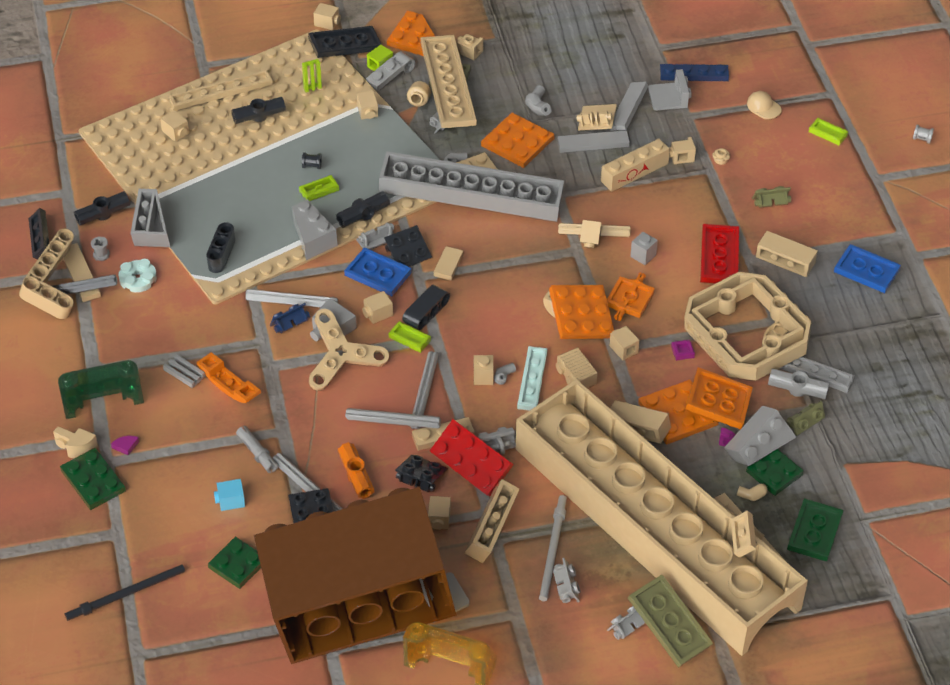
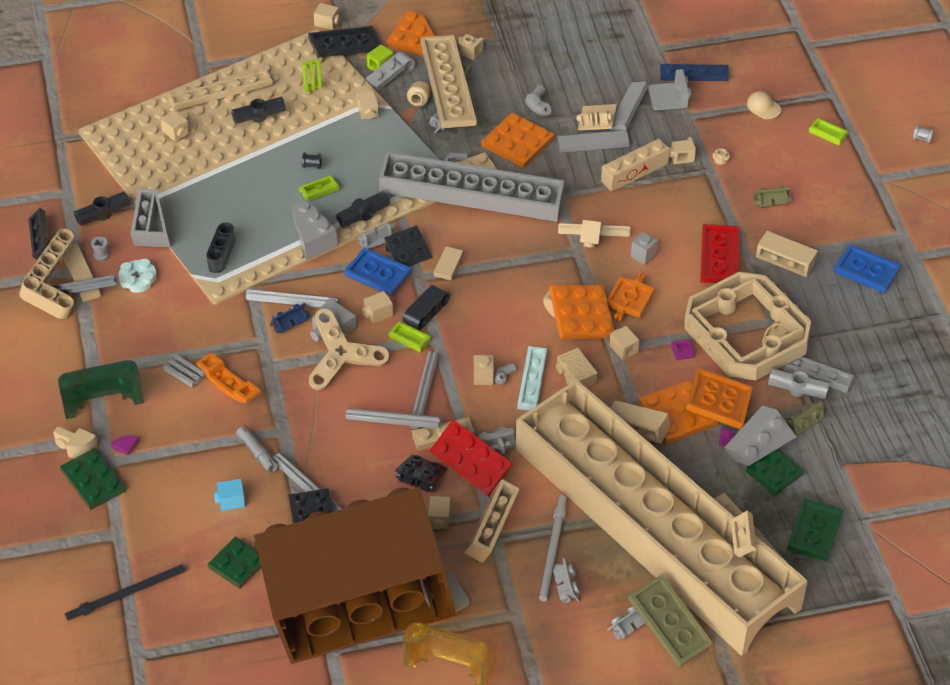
(356, 470): orange piece -> none
(754, 493): tan arm -> none

